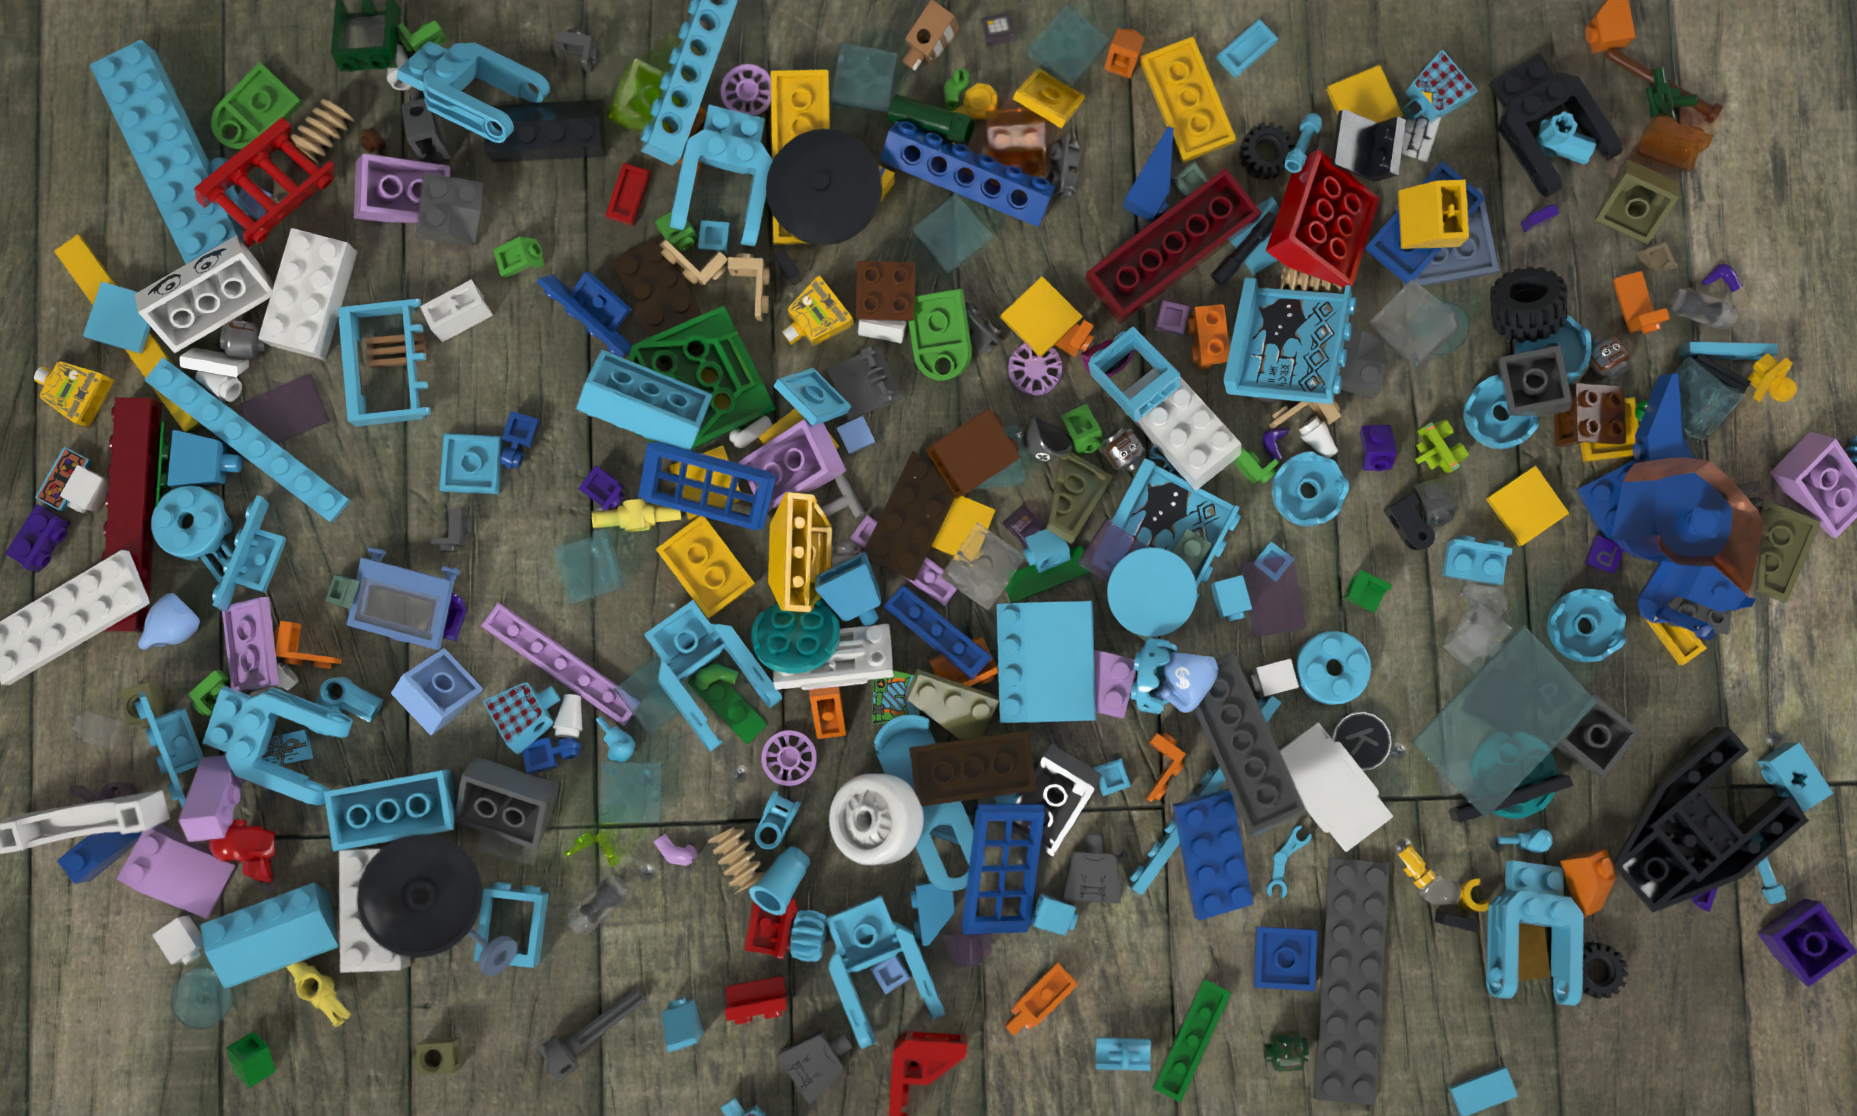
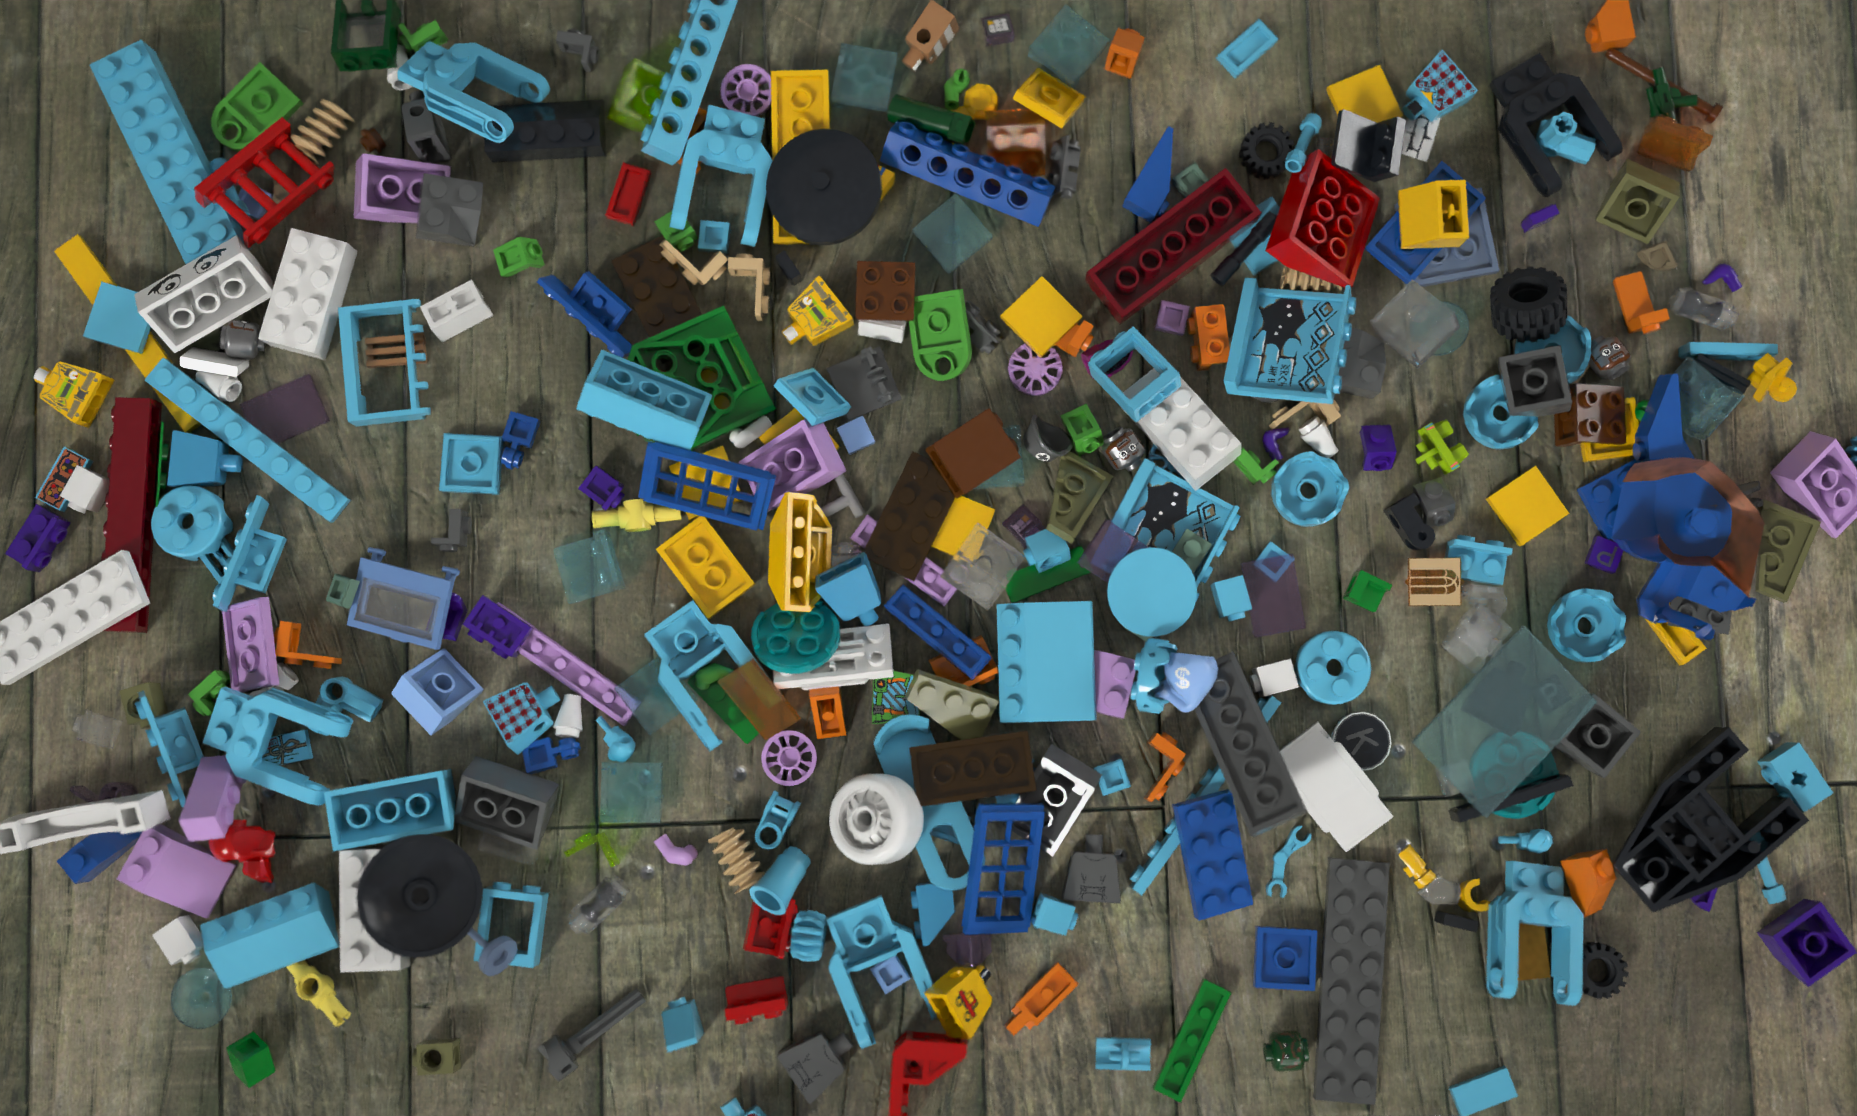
(168, 623): light blue piece -> none
(497, 626): none -> dark purple bracket
(759, 699): none -> clear orange piece
(961, 1000): none -> yellow torso
(1187, 99): yellow plate -> none
(1434, 582): none -> piece

